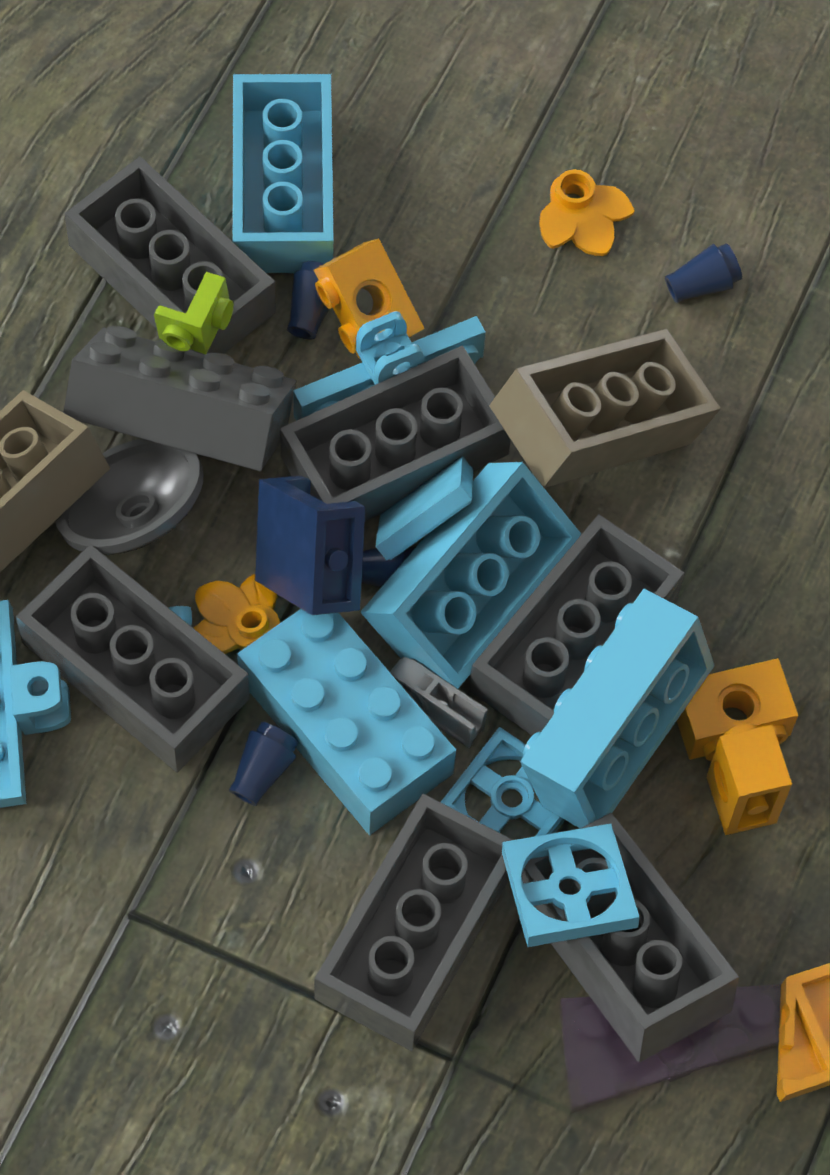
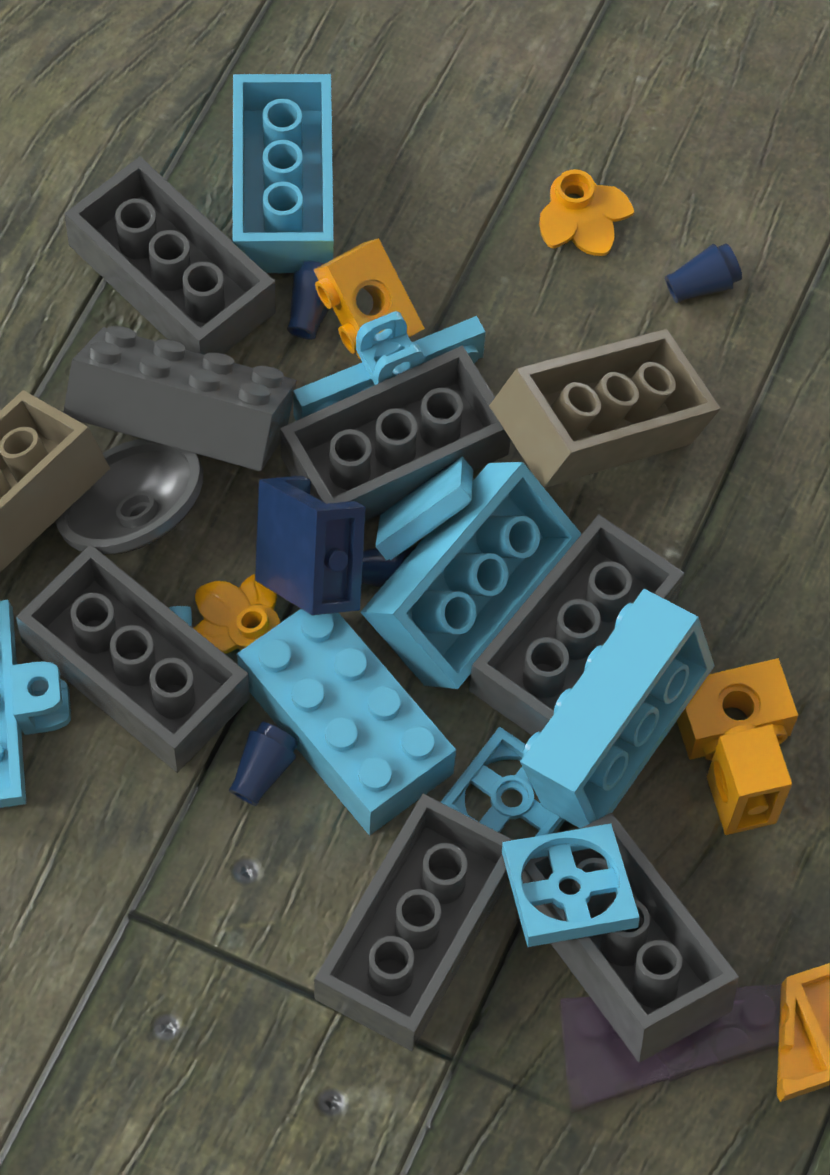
(205, 316): lime bracket -> none
(441, 701): light grey piece -> none

